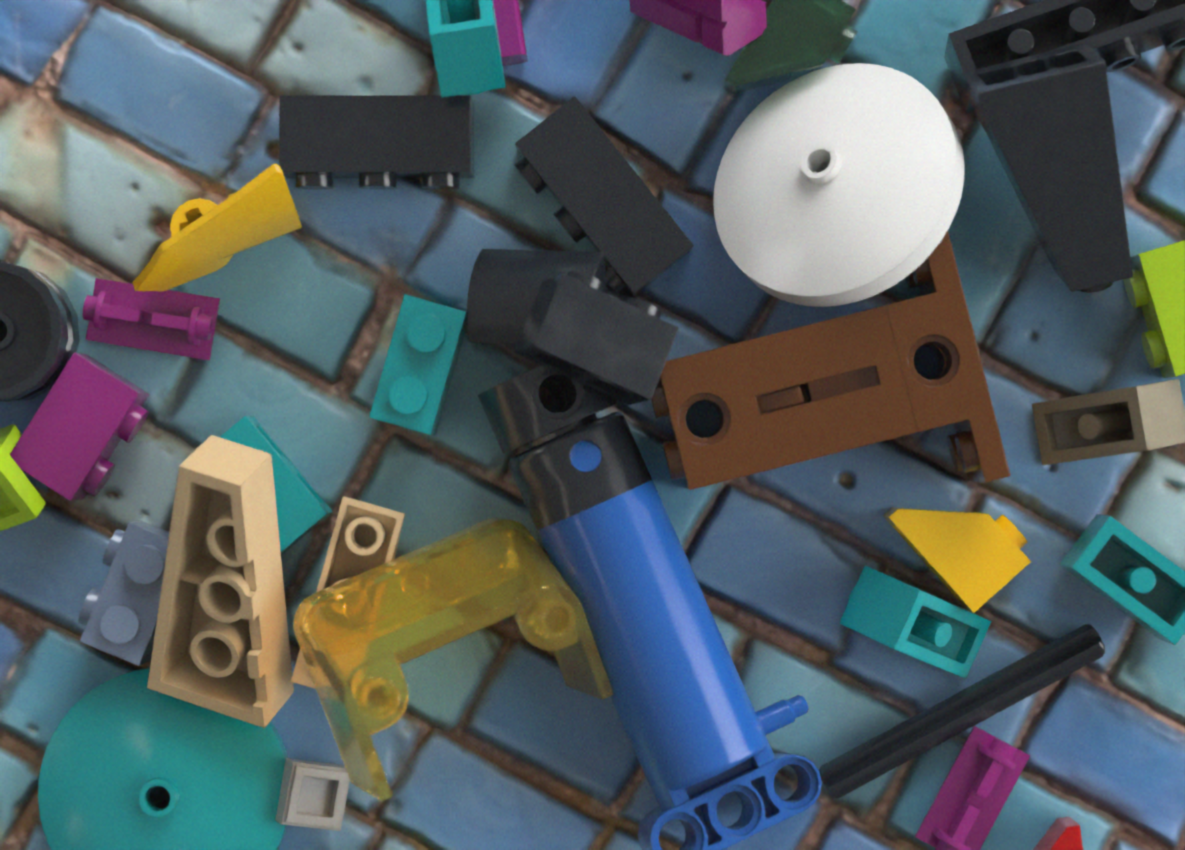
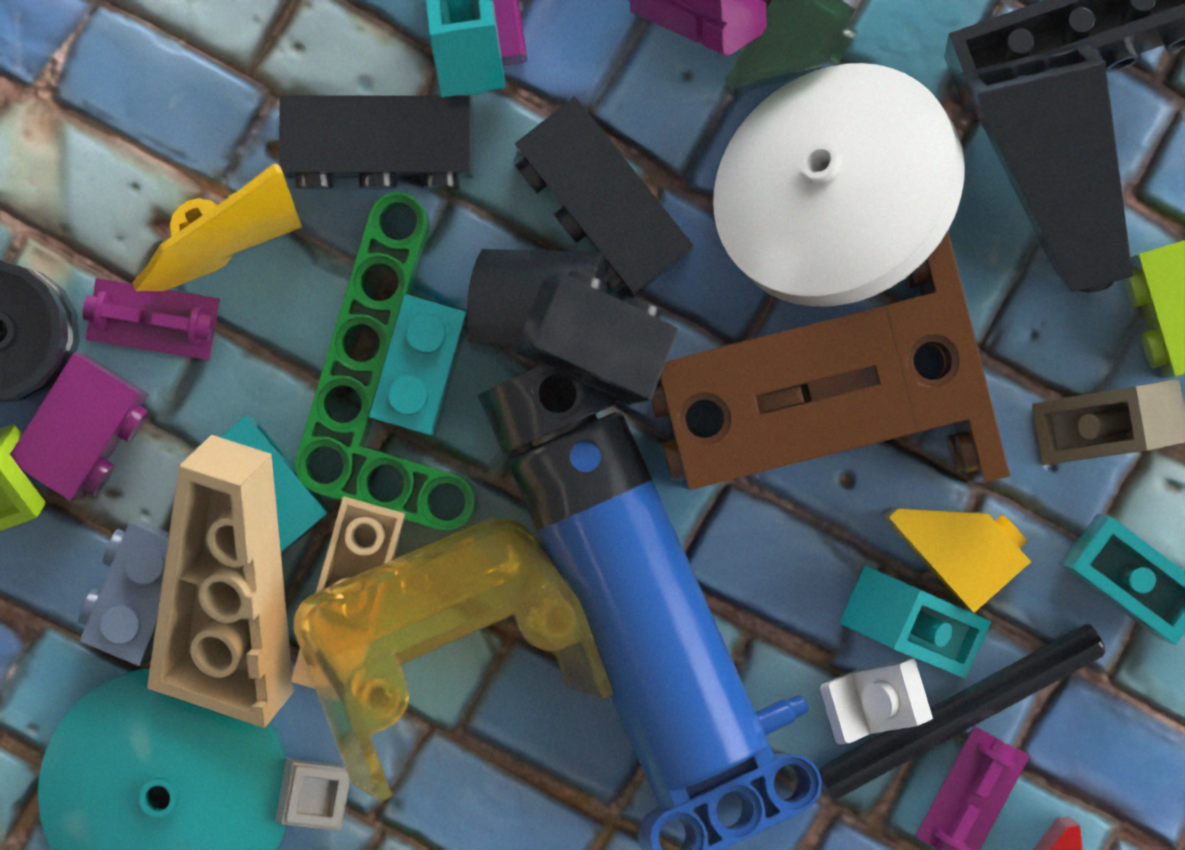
(342, 371): none -> green beam
(875, 700): none -> white bracket

